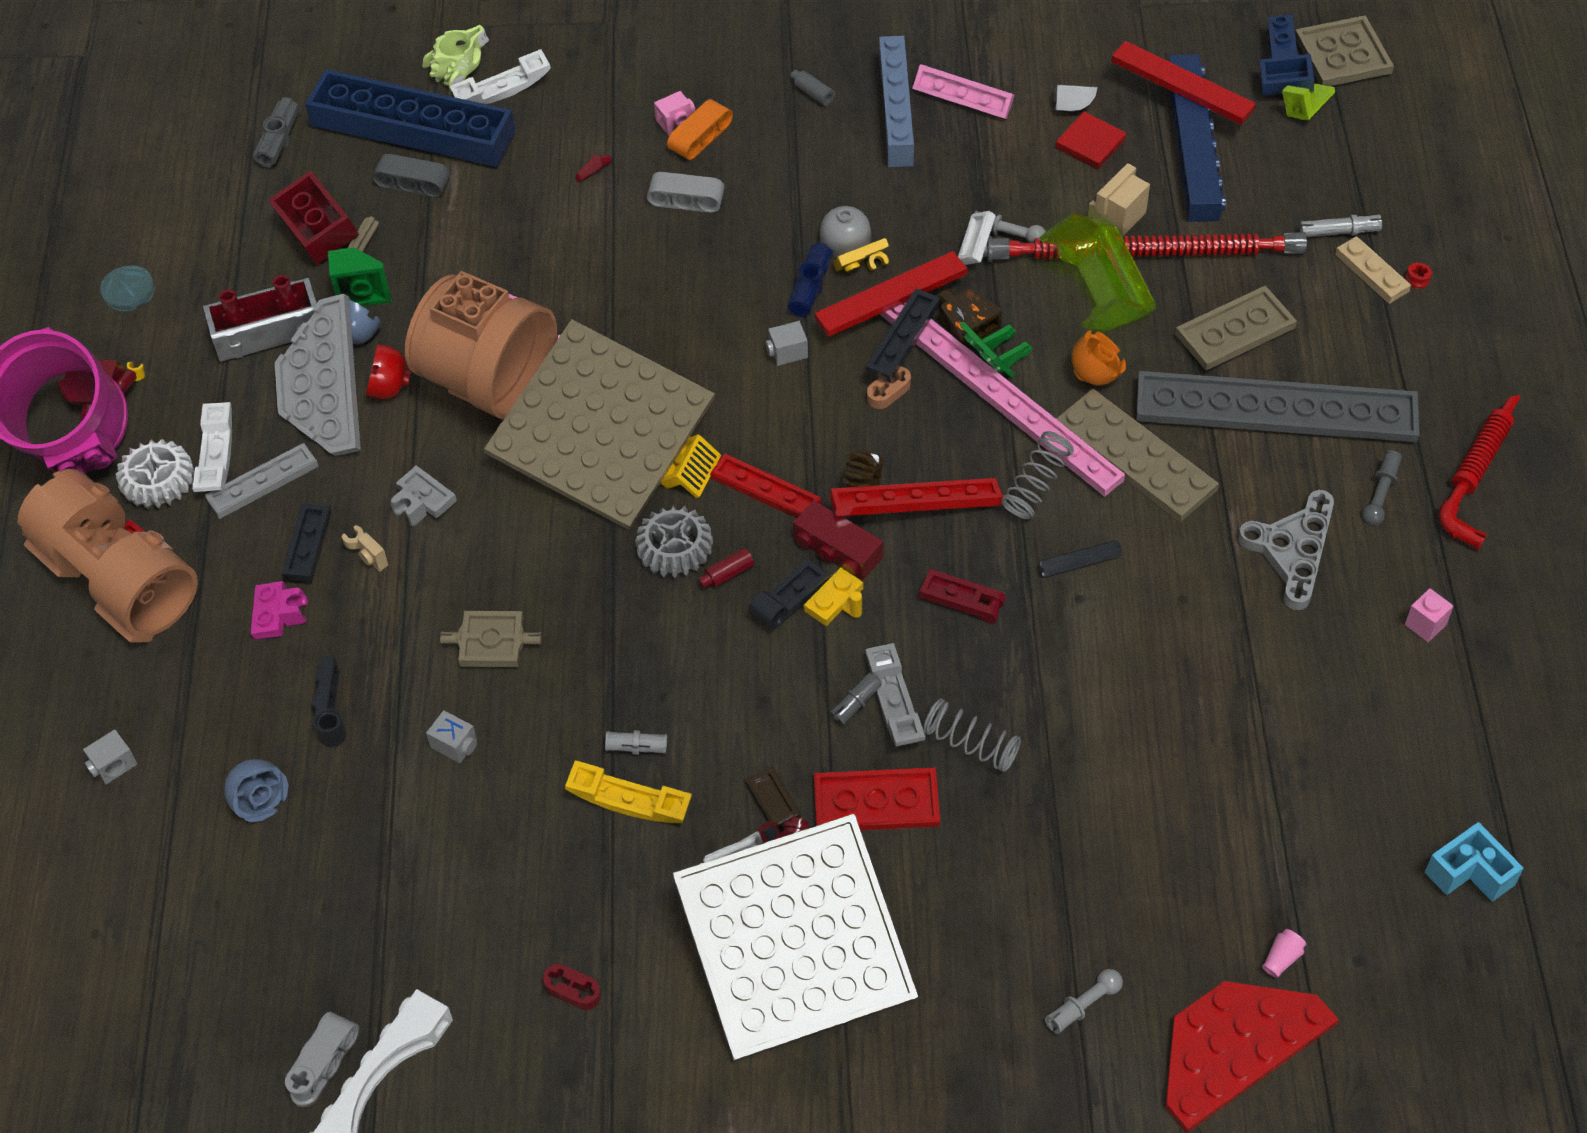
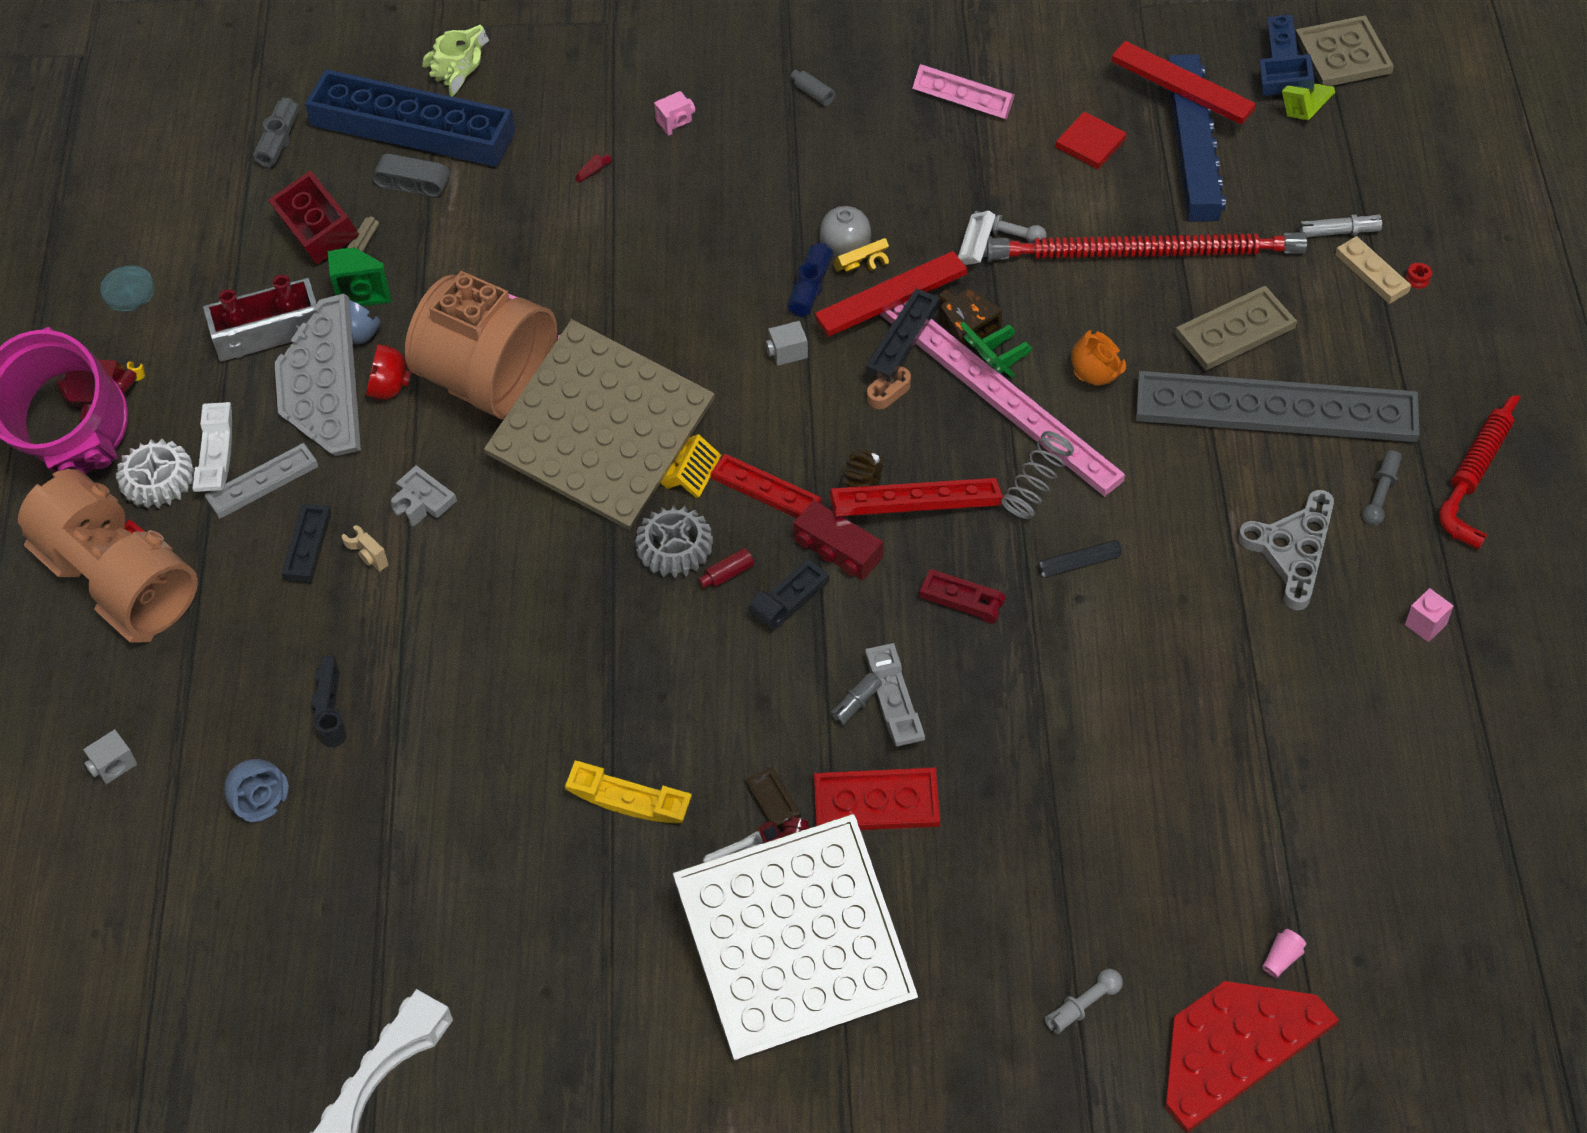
(274, 607): dark pink plate -> none
(320, 1058): light grey piece -> none
(452, 737): light grey brick -> none
(490, 638): dark tan plate -> none
(505, 84): white slope -> none
(569, 992): dark red beam -> none
(636, 742): light grey pin -> none
(685, 192): light grey beam -> none
(700, 129): orange beam -> none
(837, 594): yellow plate -> none
(896, 101): sand blue arch -> none
(1005, 760): light grey piece -> none
(1073, 97): light grey brick -> none
(1106, 268): clear neon green windscreen -> none
(1121, 200): tan plate -> none
(1140, 455): dark tan plate -> none
(1474, 857): medium azure brick -> none

